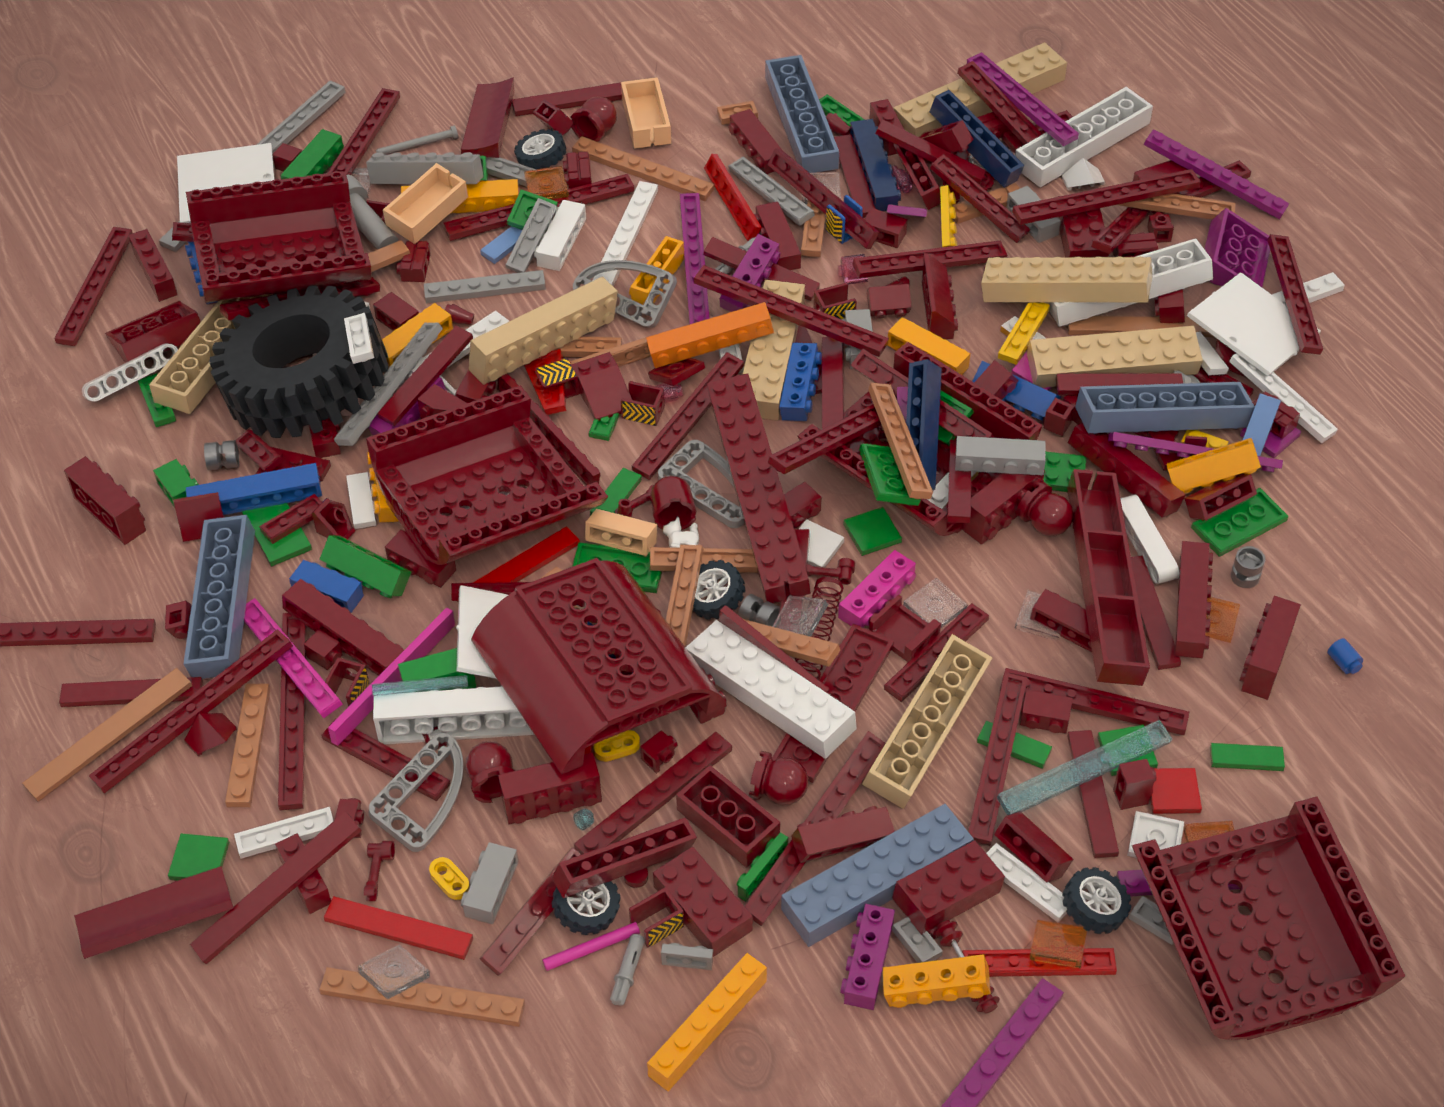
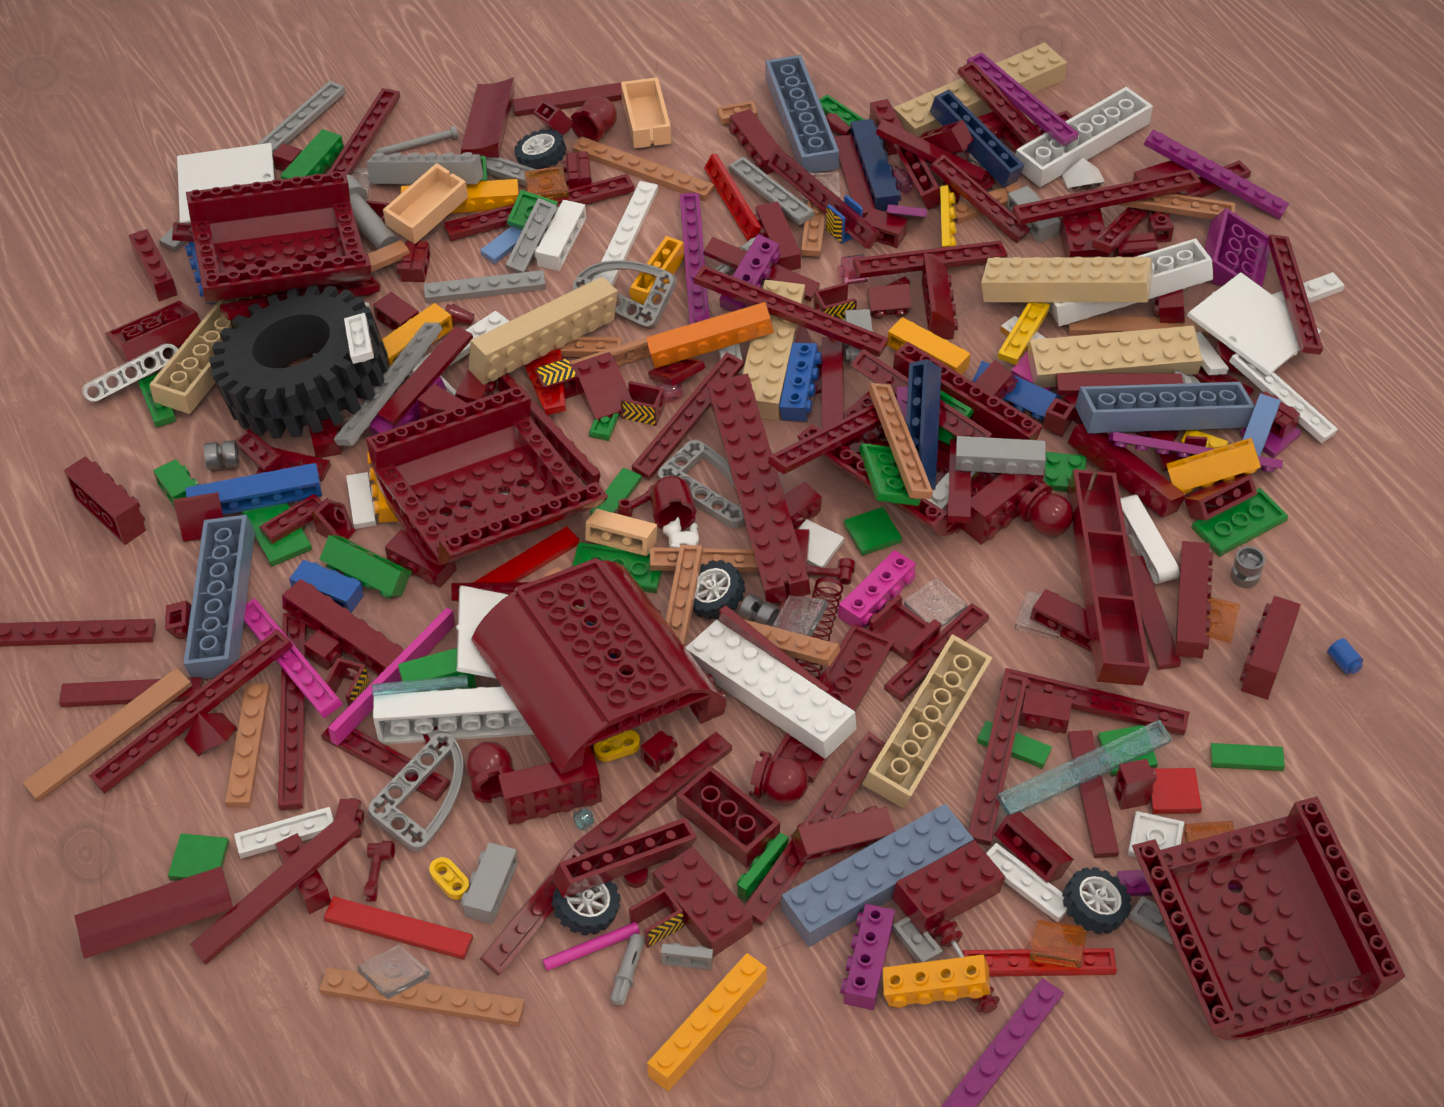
(93, 287): dark red plate -> none

